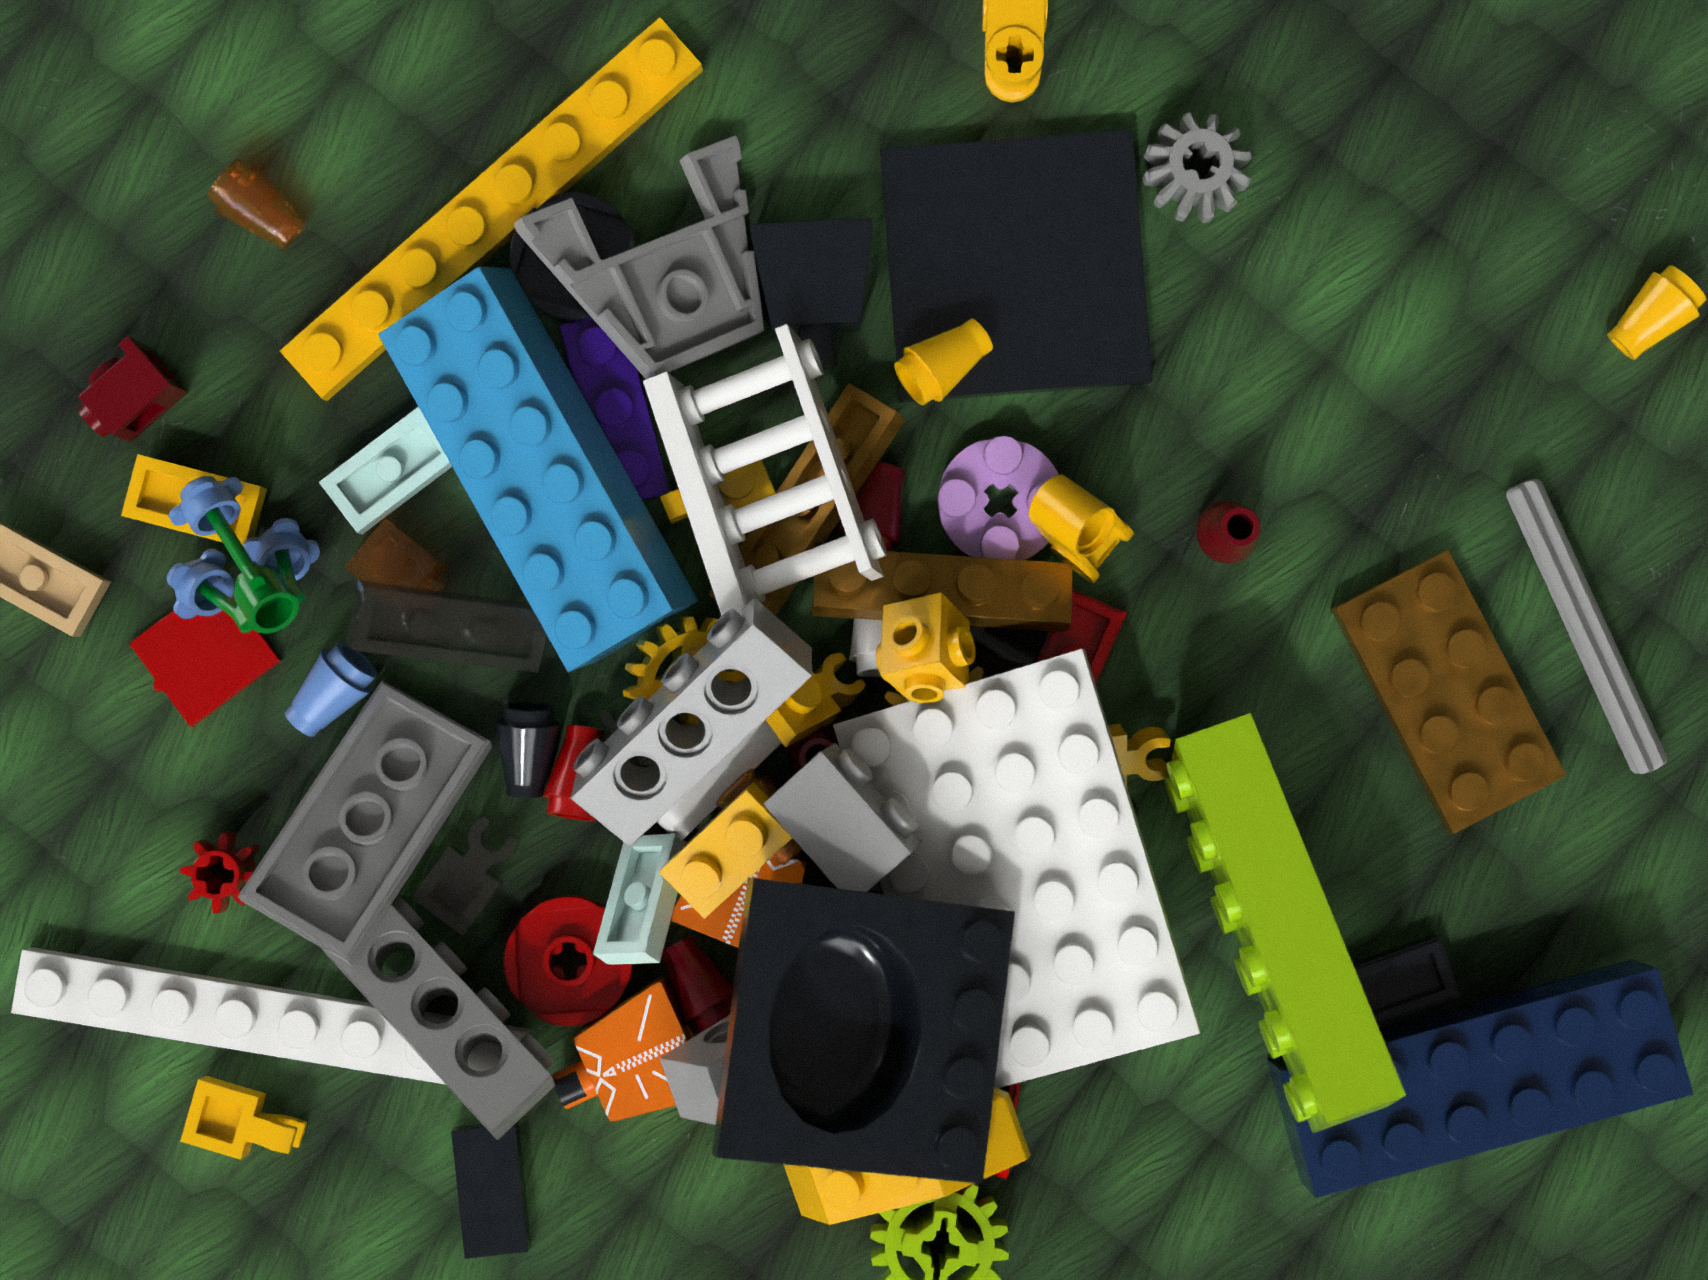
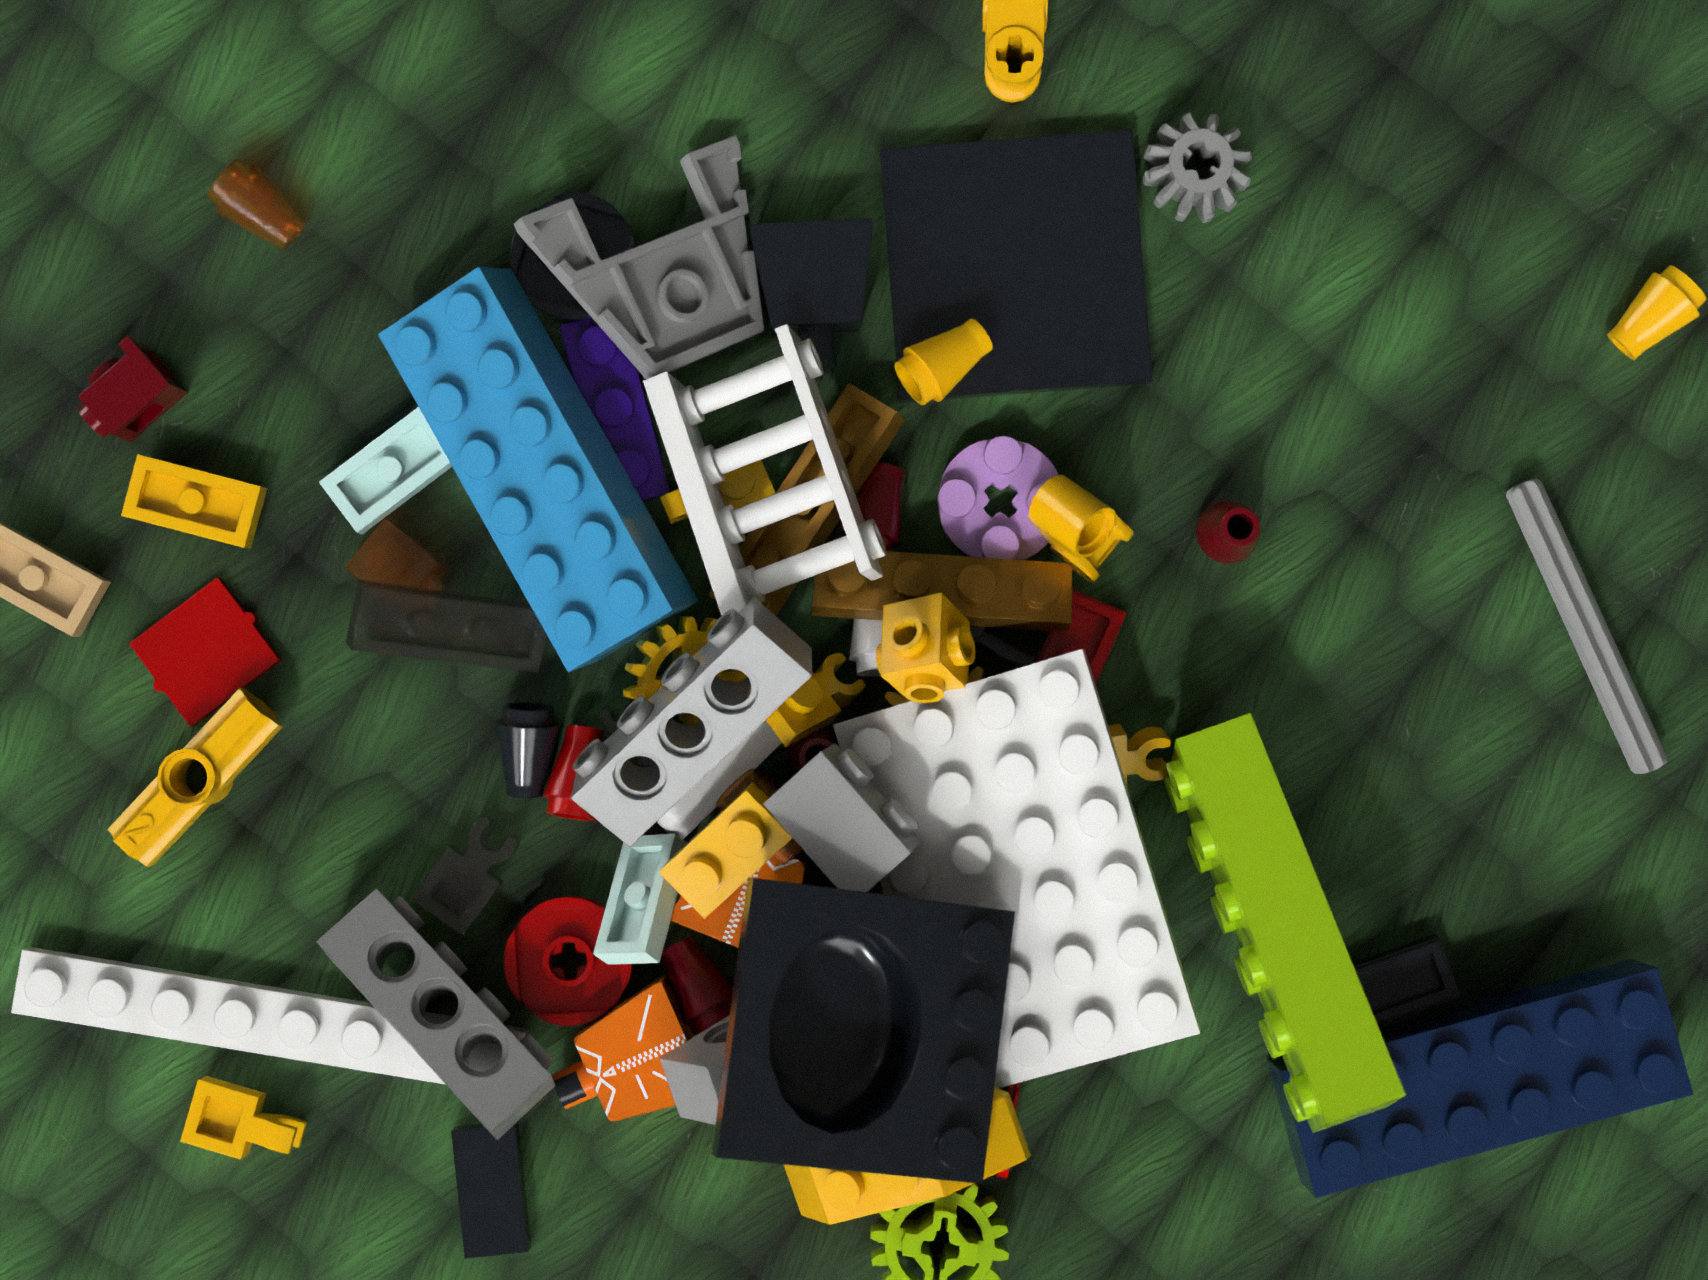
(168, 804): none -> yellow piece
(214, 886): red gear -> none
(263, 594): plant -> none
(331, 688): medium blue cone -> none
(365, 822): light grey tile -> none
(485, 211): yellow plate -> none
(1448, 692): pearl gold plate -> none

